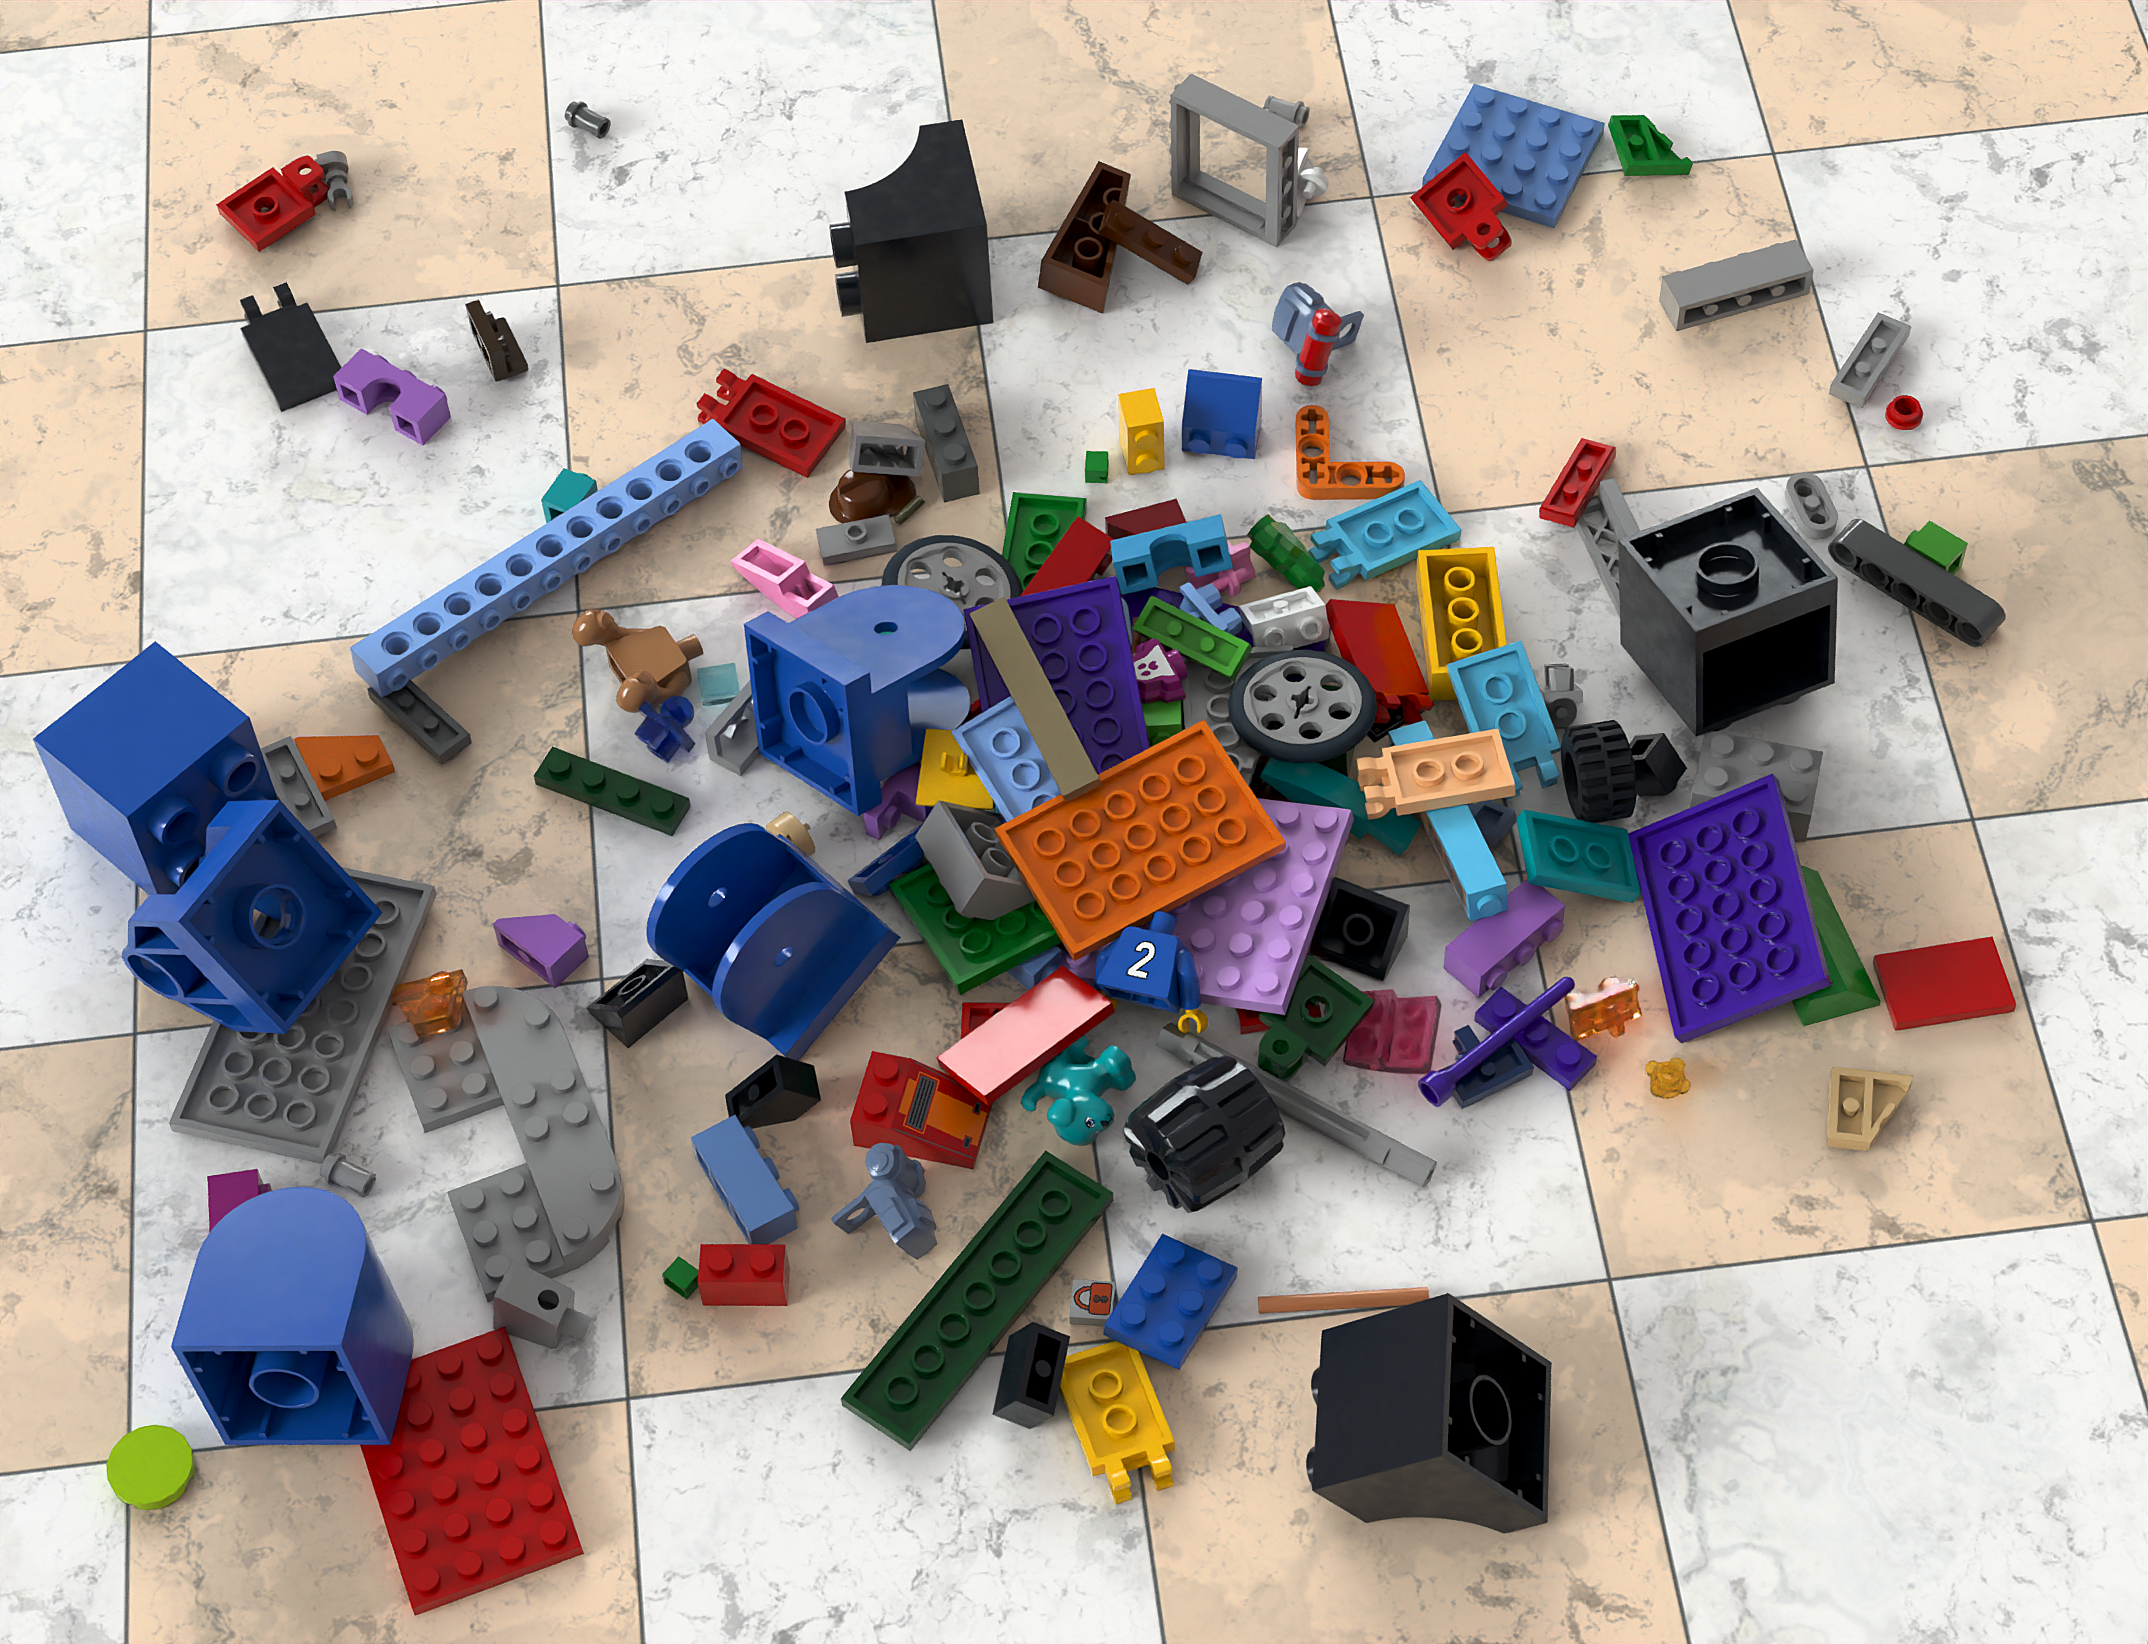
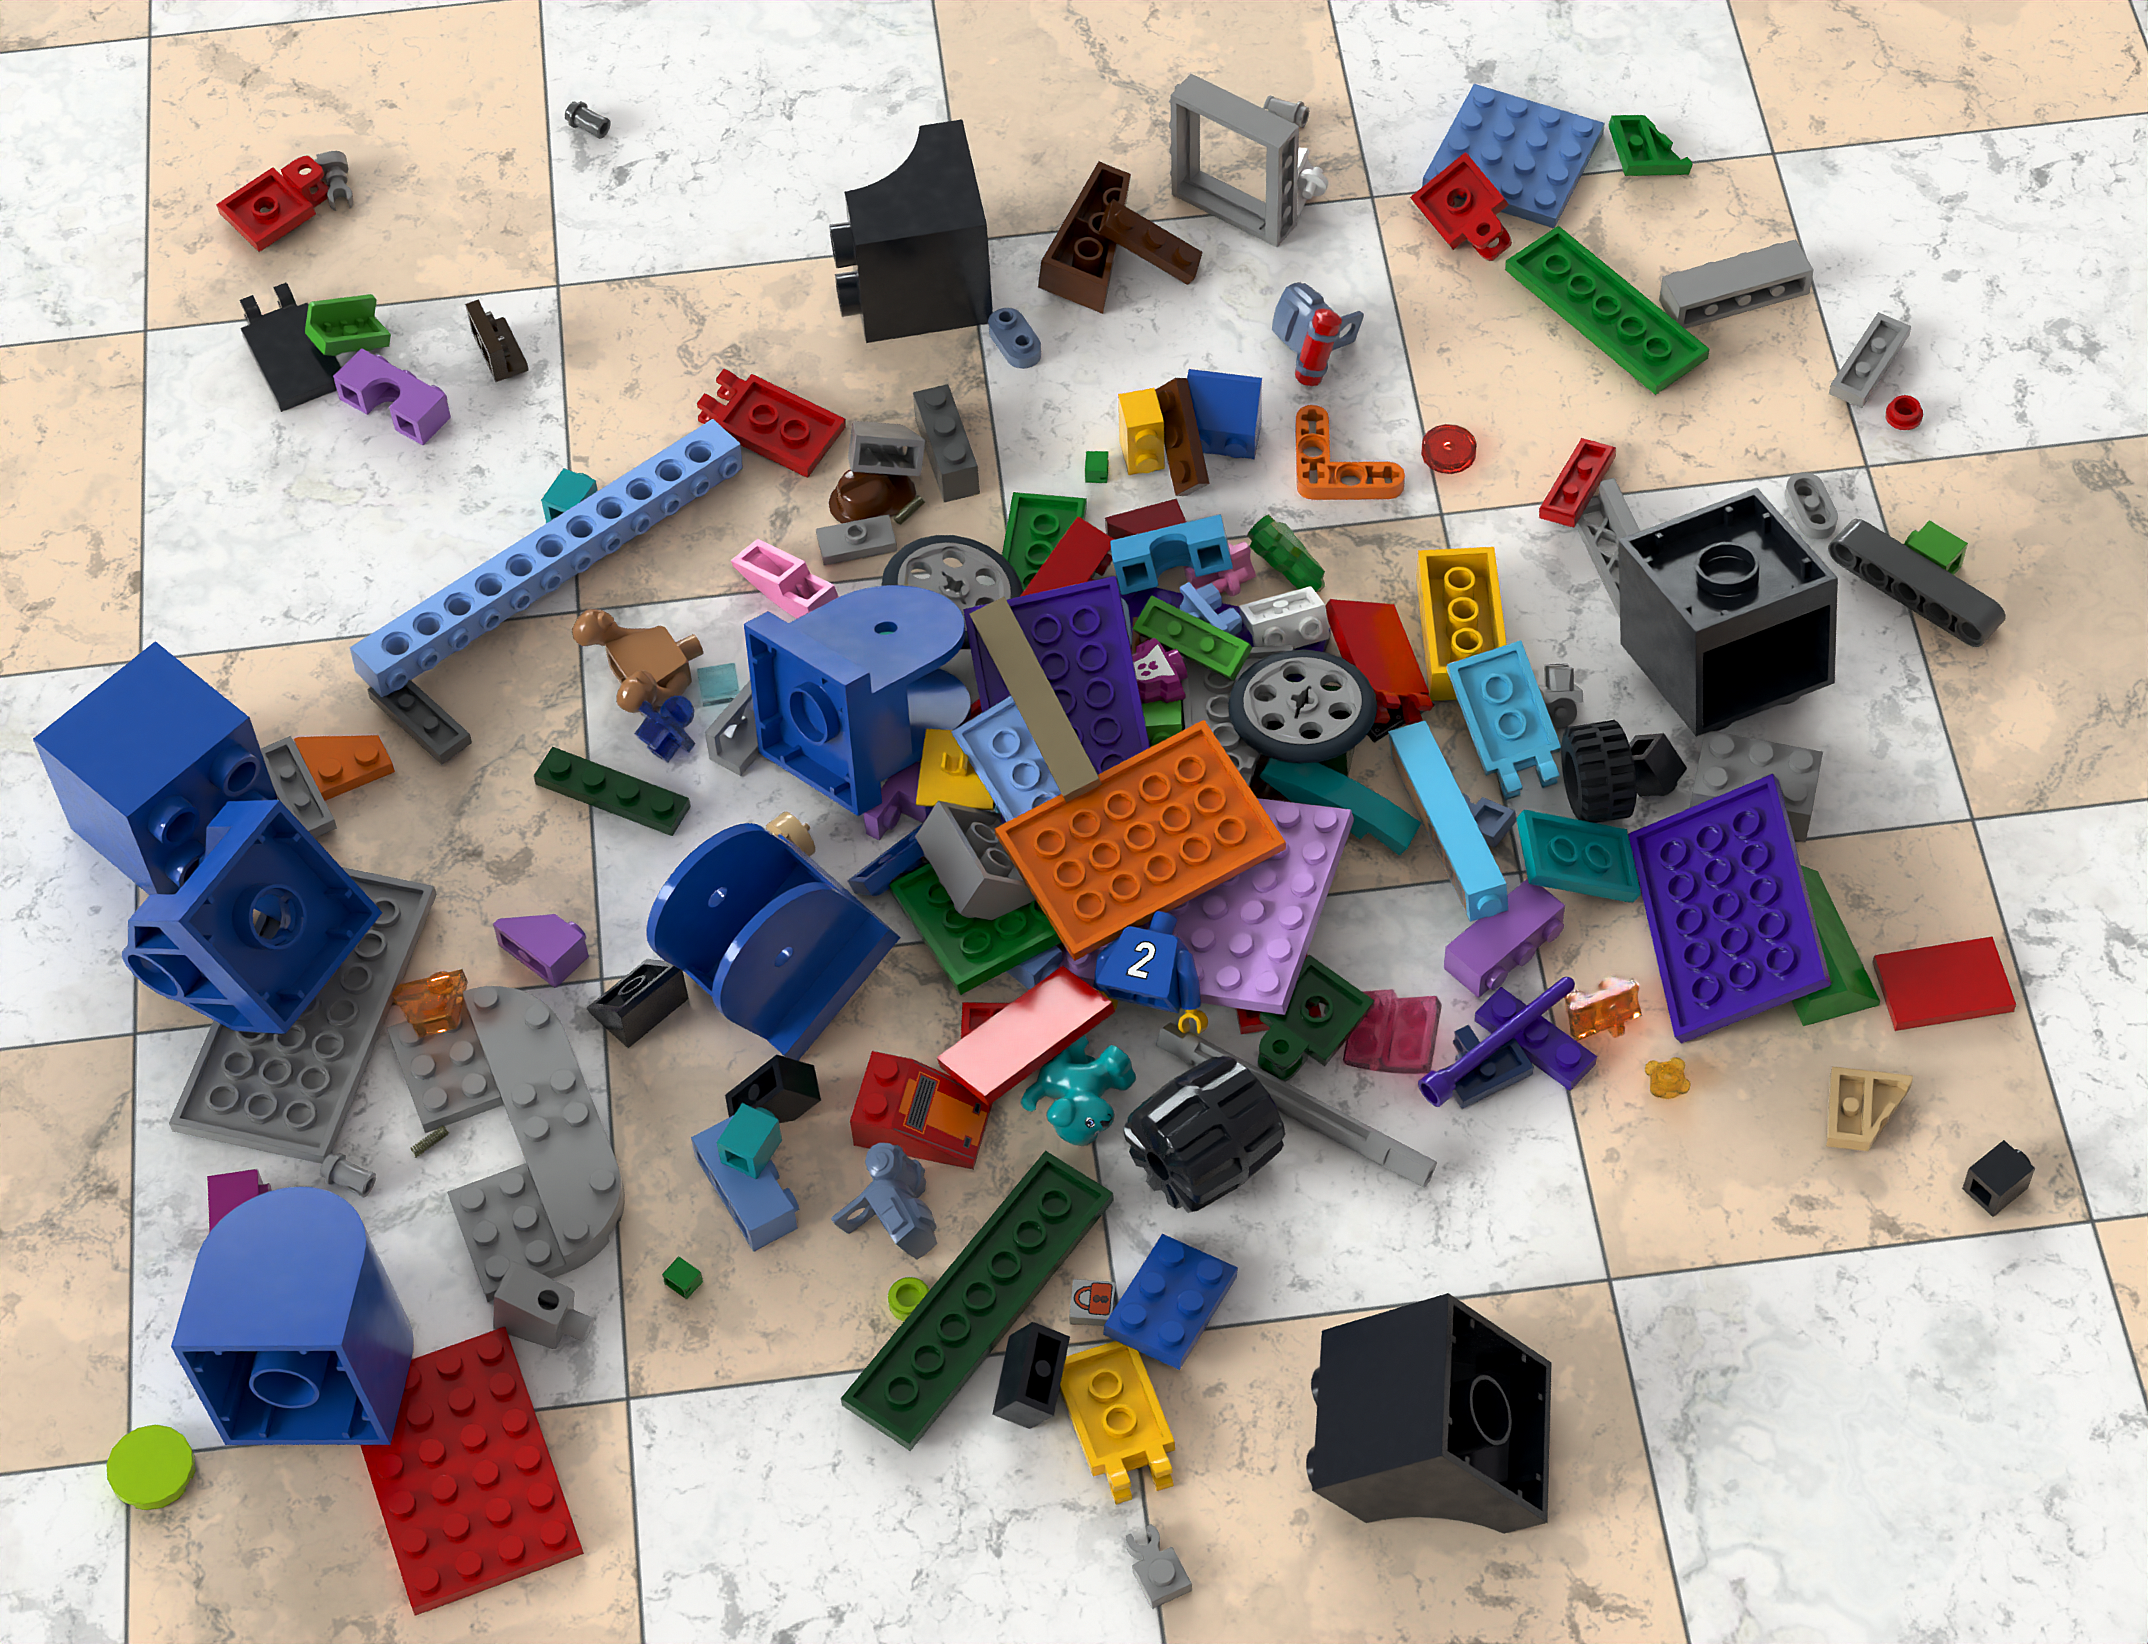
(345, 325): none -> bright green bracket
(429, 1138): none -> olive leg
(743, 1274): red brick -> none
(749, 1140): none -> teal brick
(905, 1296): none -> lime tile
(1009, 332): none -> sand blue plate
(1158, 1572): none -> light grey plate
(1182, 438): none -> reddish brown plate
(1341, 1300): nougat bar -> none
(1361, 929): black slope -> none
(1384, 534): medium azure tile -> none
(1436, 774): light nougat tile -> none
(1447, 461): none -> clear red piece
(1607, 310): none -> green plate
(1998, 1177): none -> black brick

